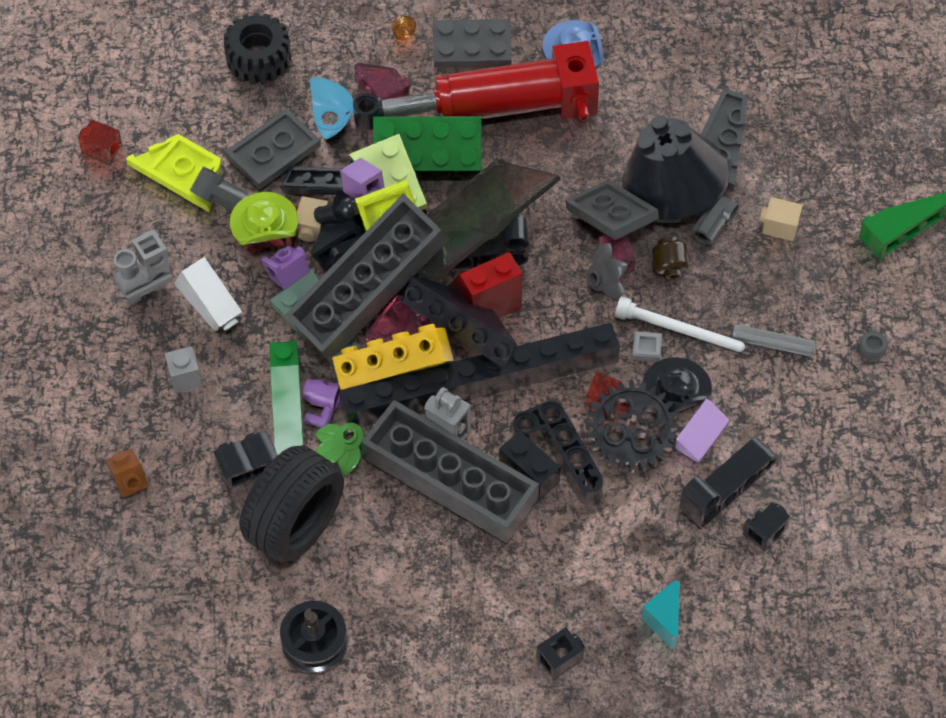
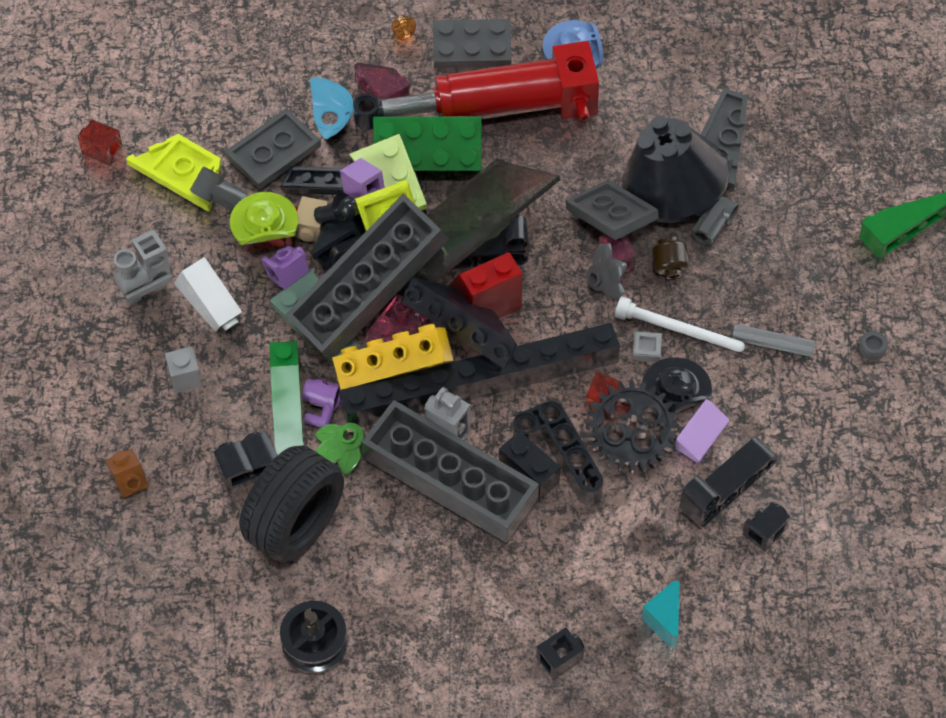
(254, 32): black tyre -> none
(781, 218): tan brick -> none

